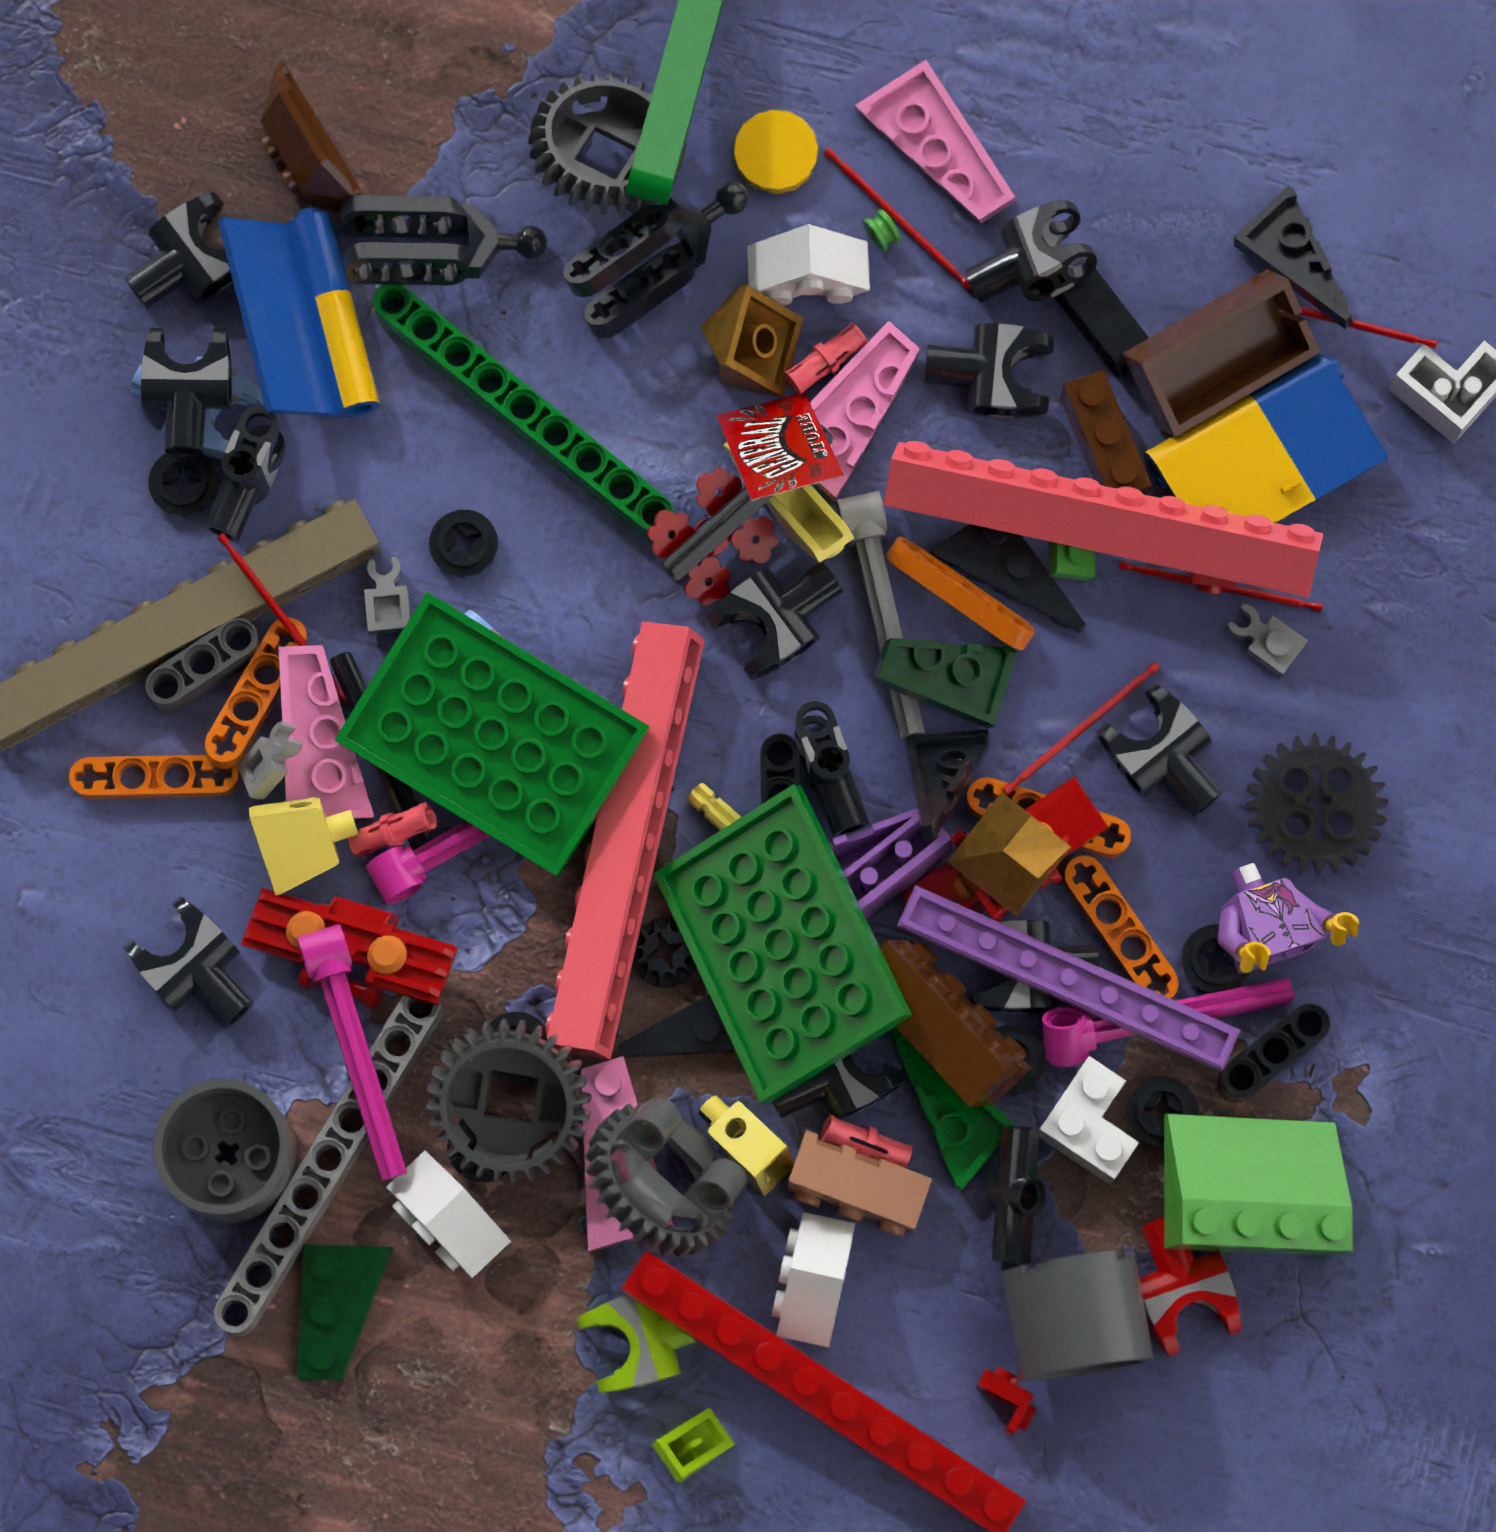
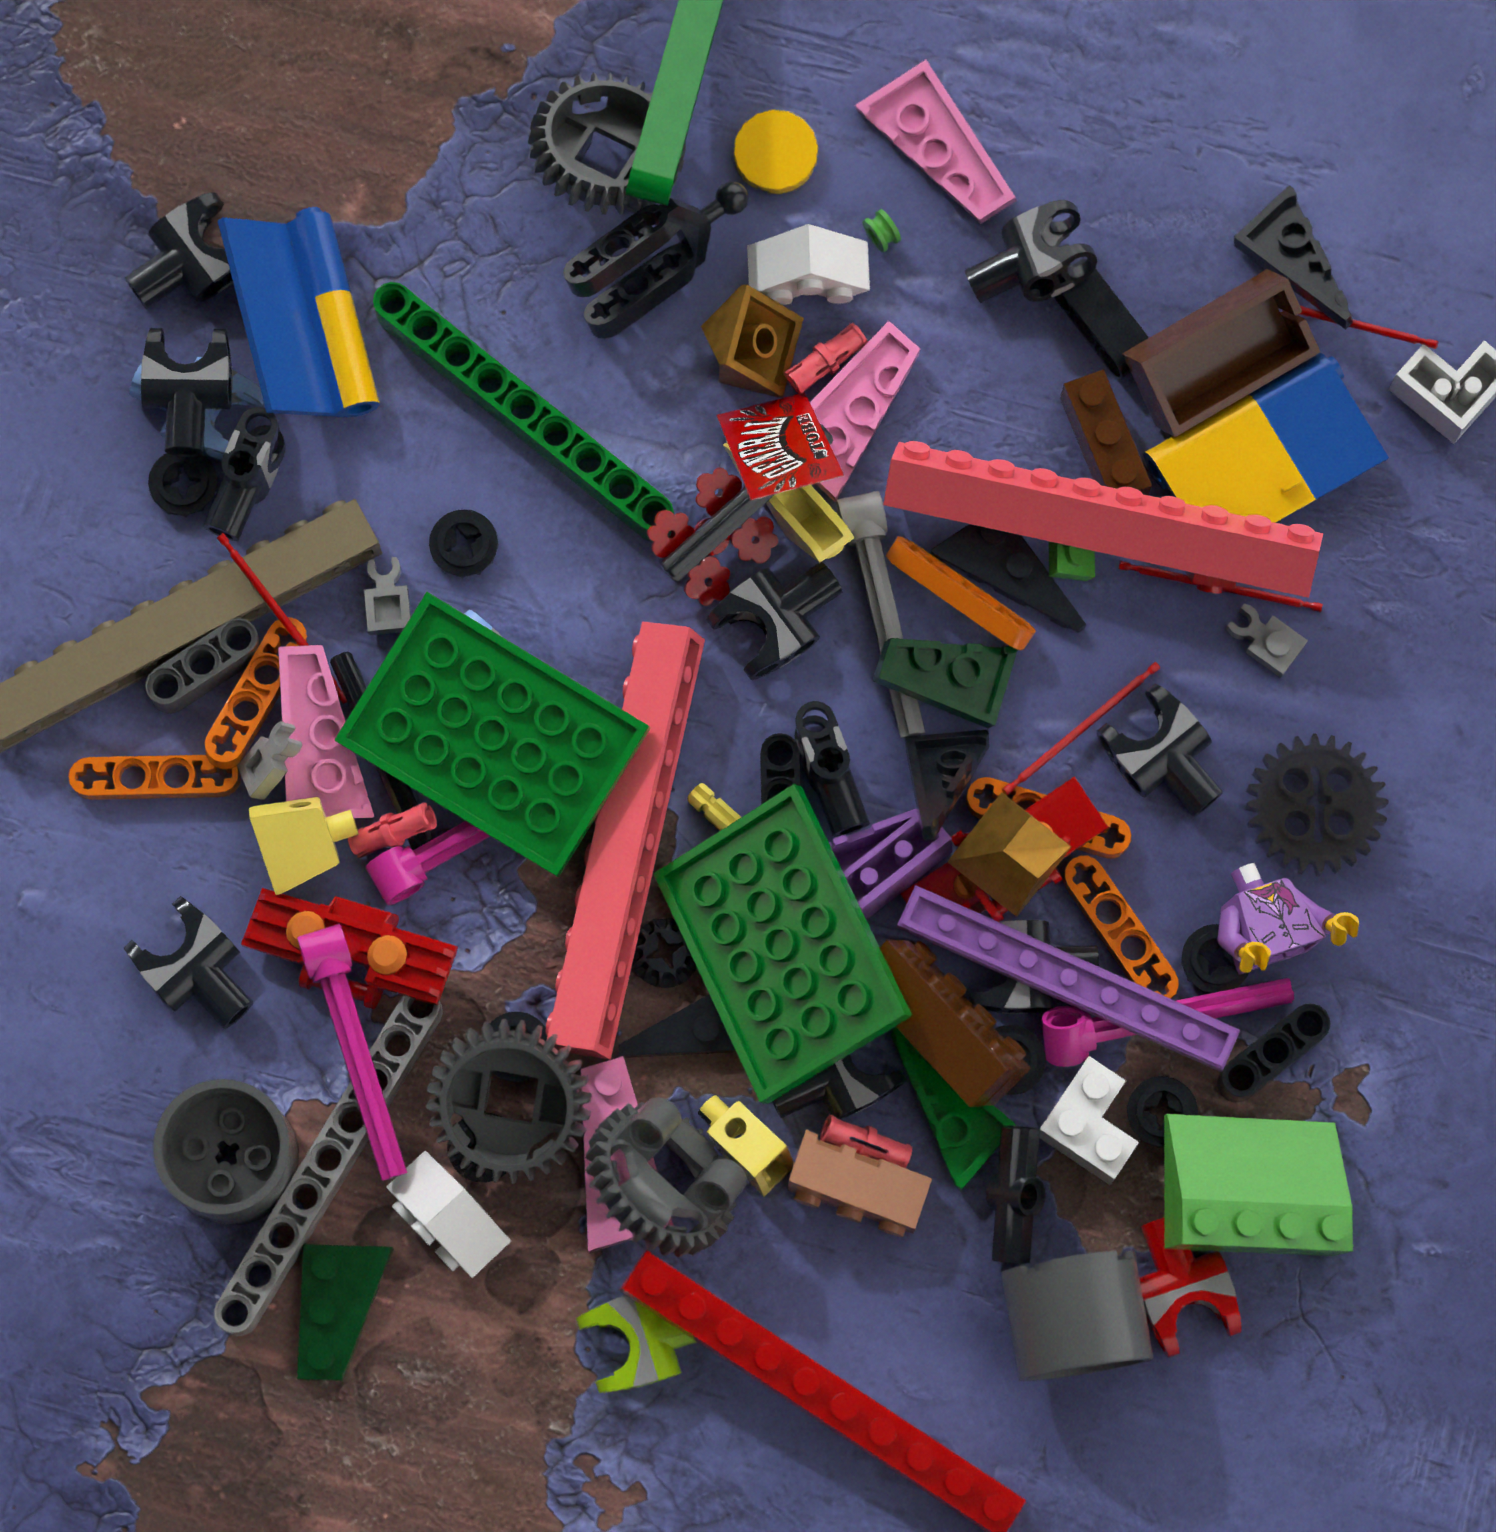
(303, 146): reddish brown wedge -> none
(460, 219): black piece -> none
(693, 1445): lime slope -> none
(812, 1279): white brick -> none
(897, 218): red piece -> none
(988, 369): black connector -> none
(1005, 1388): red bracket -> none

